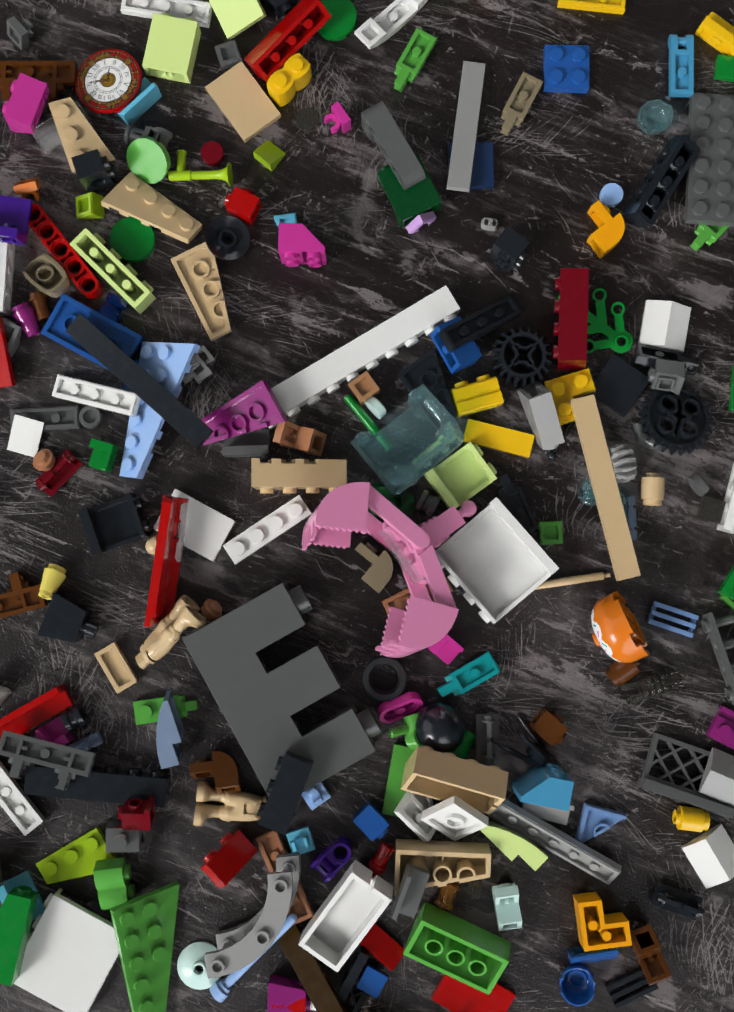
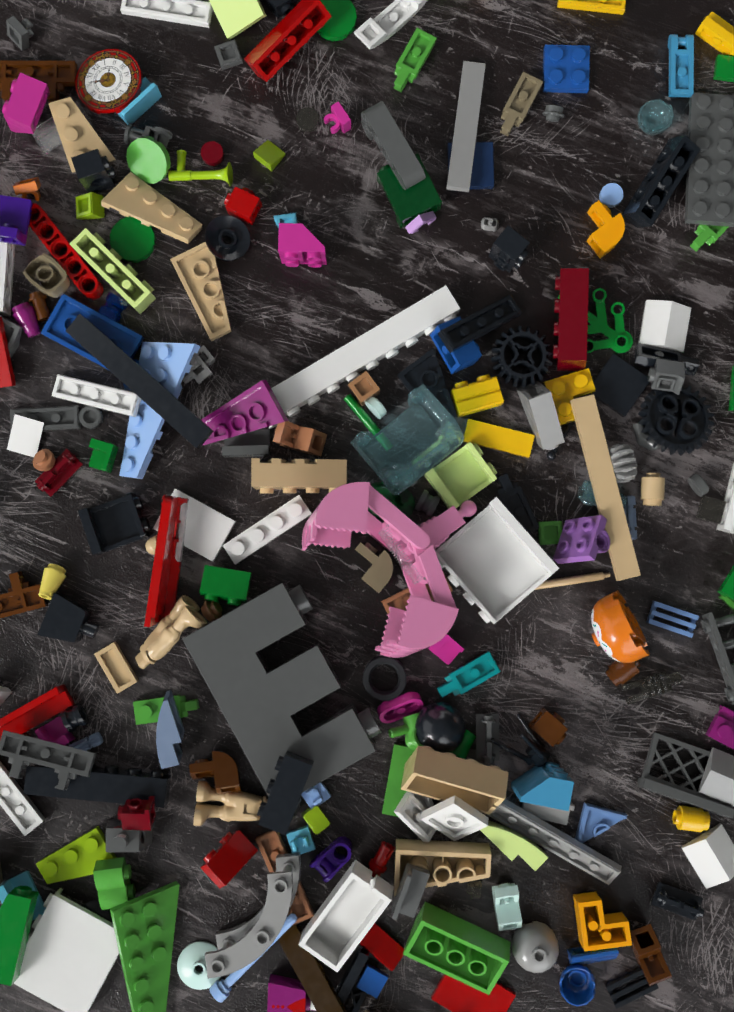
(171, 47): yellowish green brick -> none
(225, 585): none -> green brick
(243, 102): tan tile -> none
(292, 78): yellow brick -> none
(315, 819): none -> lime slope
(371, 821): blue brick -> none
(447, 895): clear orange bush -> none
(535, 947): none -> light grey cylinder
(553, 113): none -> dark grey plate
(582, 540): none -> medium lavender plate

